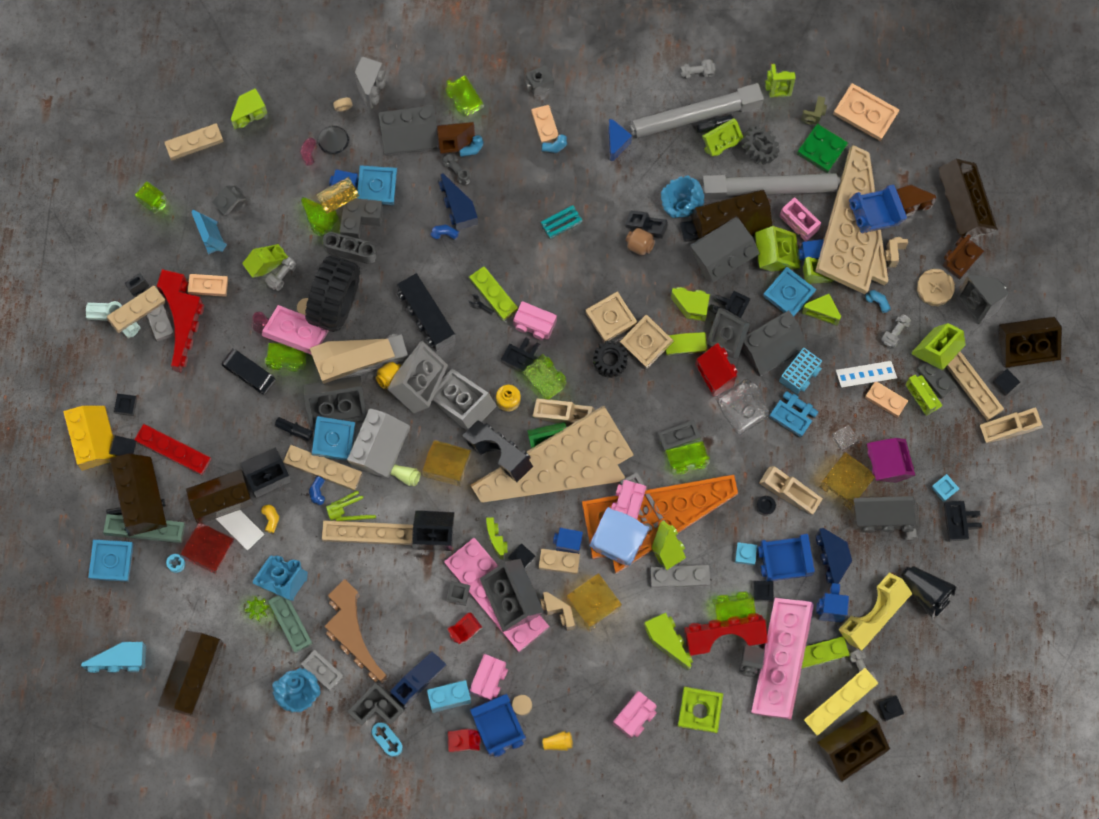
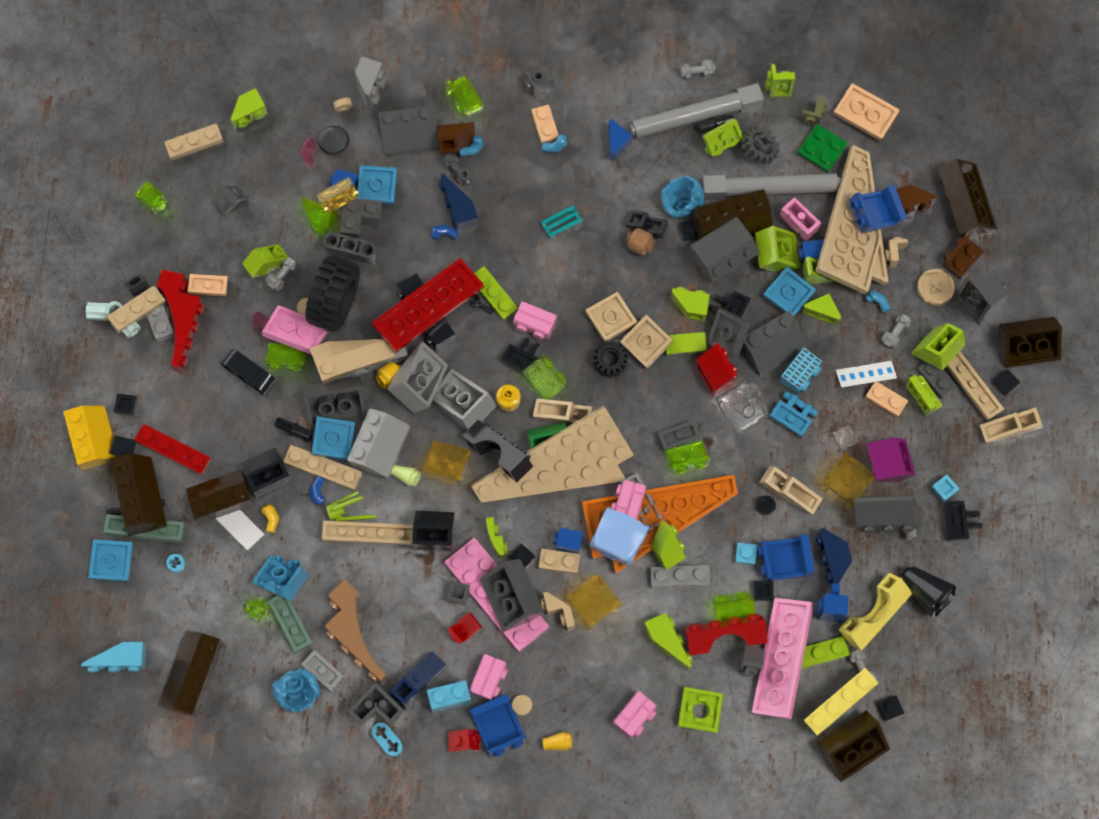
(207, 547): clear red plate -> none
(209, 232): dark azure slope -> none
(427, 305): none -> red plate

